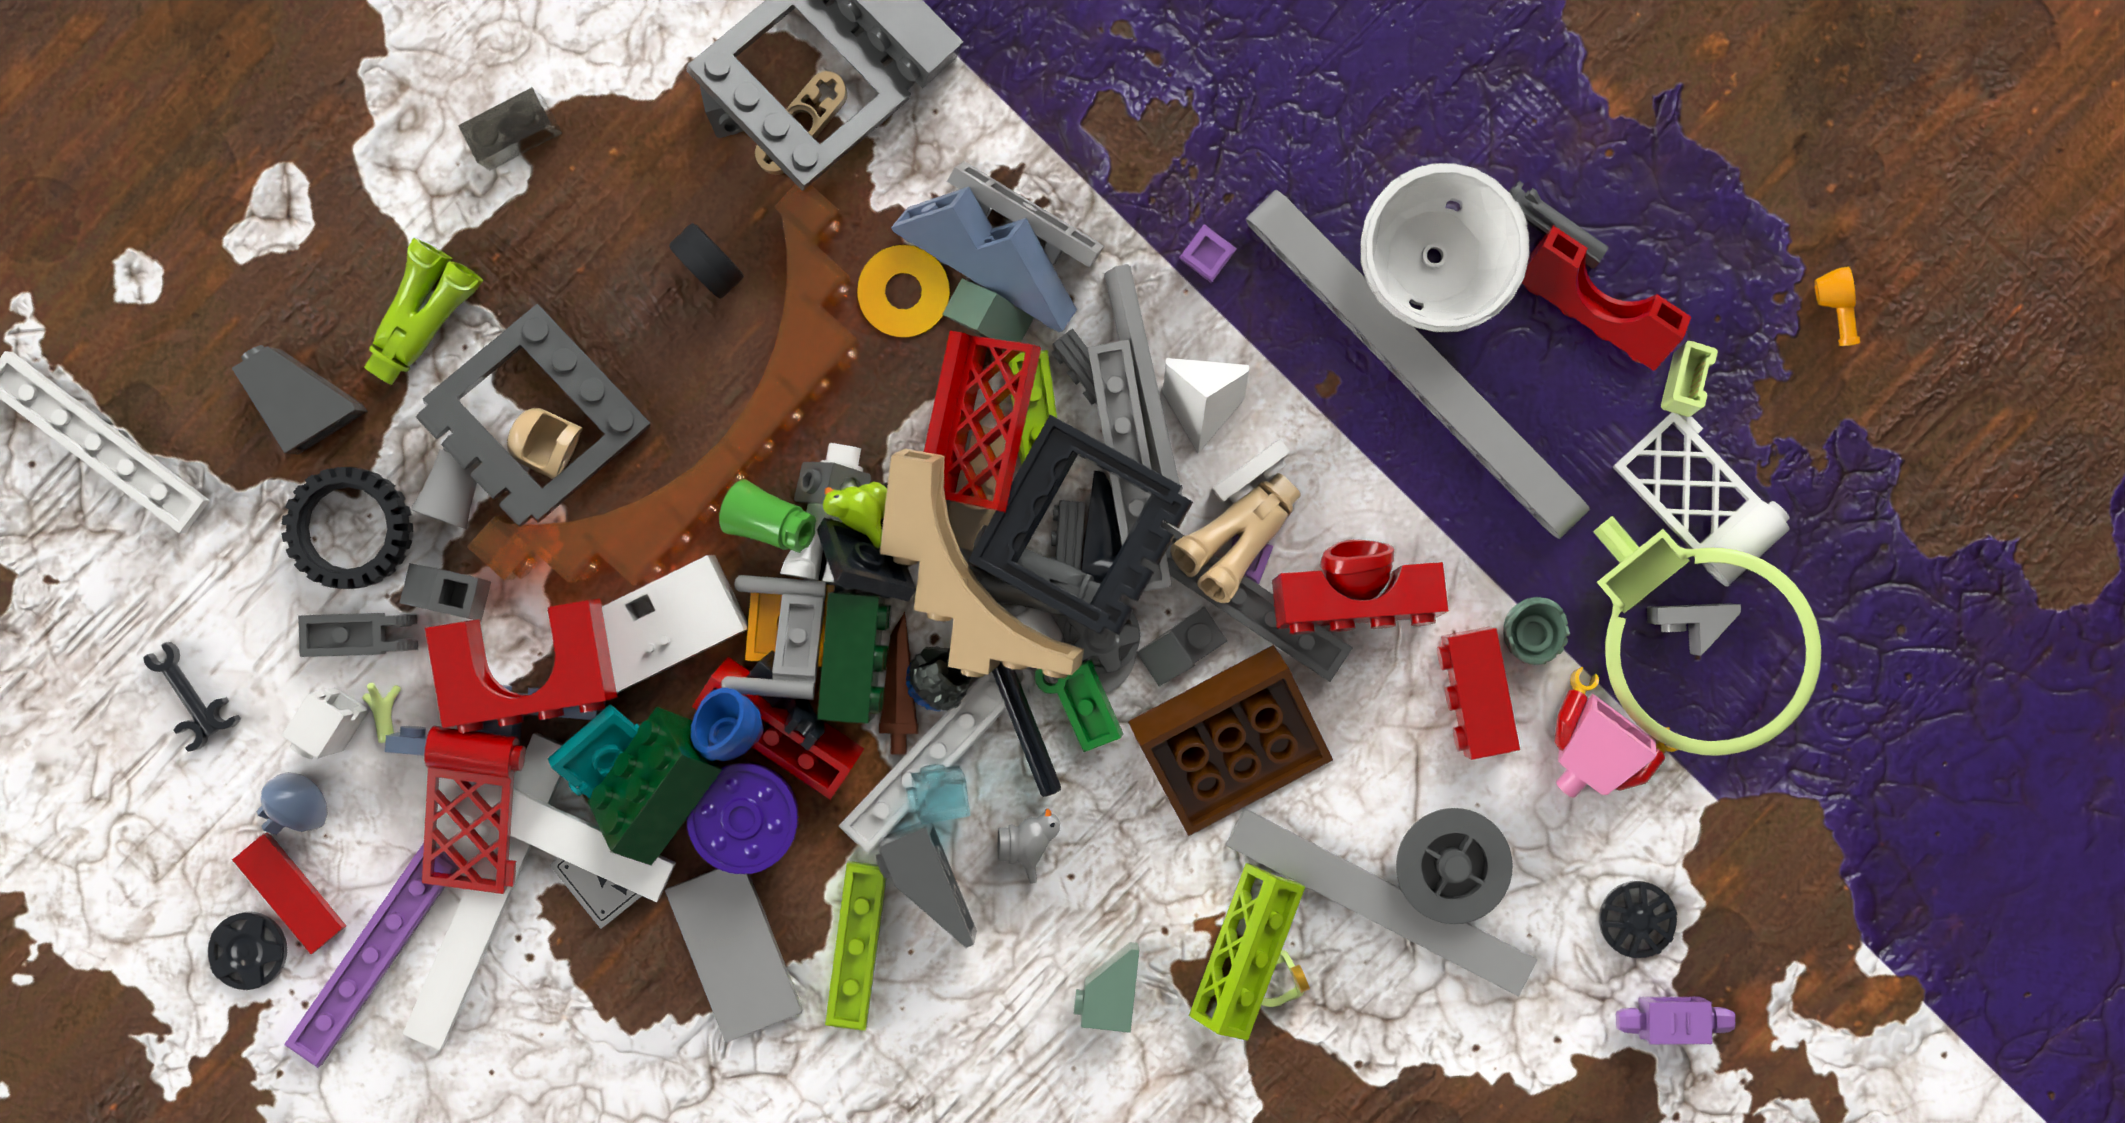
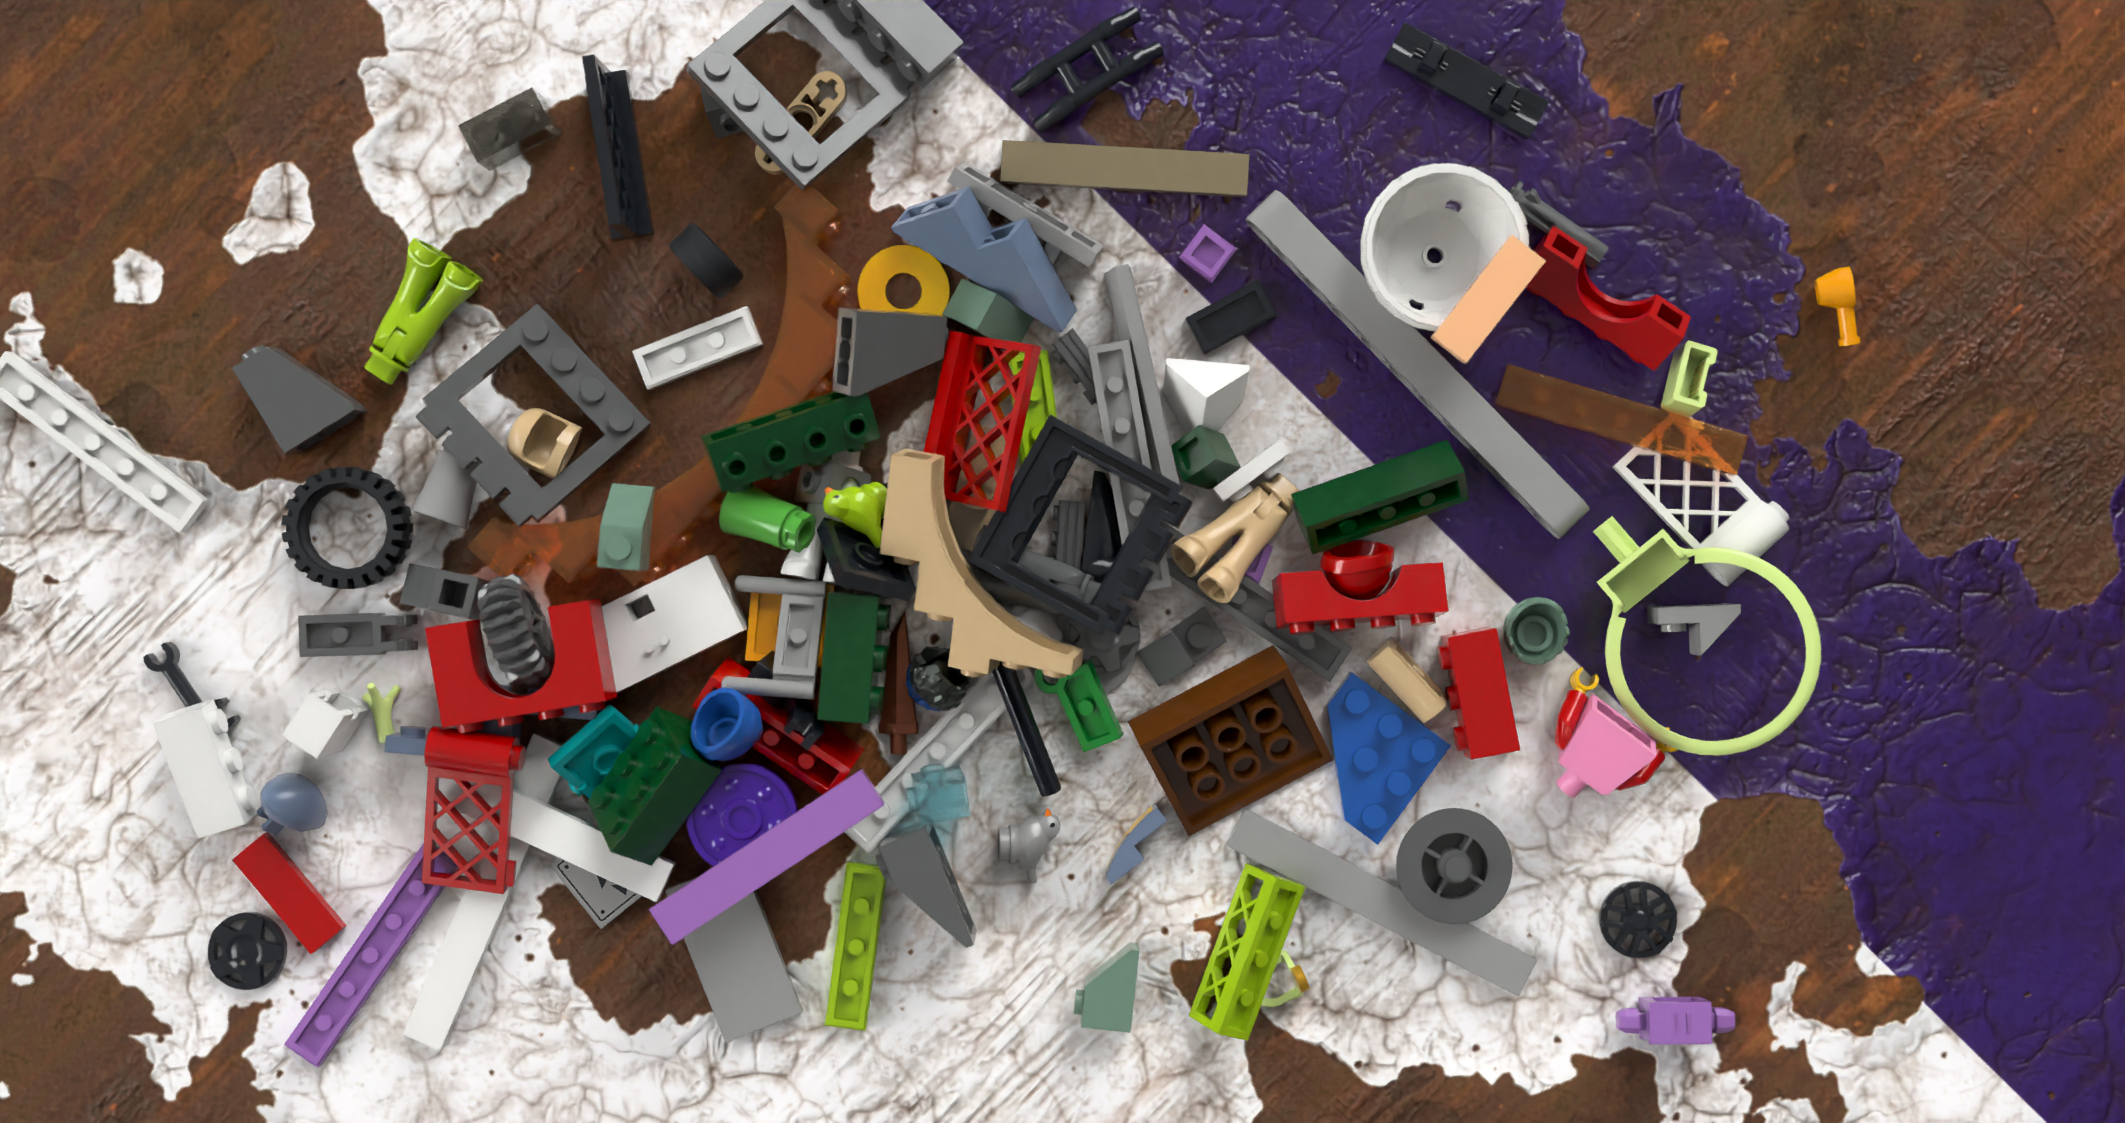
(206, 768): none -> white brick
(516, 630): none -> dark grey gear
(618, 150): none -> black fence
(626, 528): none -> sand green slope
(698, 348): none -> white tile
(767, 856): none -> medium lavender tile
(789, 438): none -> dark green brick
(884, 346): none -> dark grey slope
(1079, 93): none -> black piece
(1124, 168): none -> dark tan tile
(1127, 853): none -> sand blue slope
(1204, 457): none -> dark green panel
(1231, 317): none -> black tile
(1378, 756): none -> blue plate
(1408, 680): none -> tan brick
(1420, 479): none -> dark green brick
(1465, 81): none -> black hinge
(1488, 299): none -> light nougat tile
(1621, 420): none -> clear orange tile

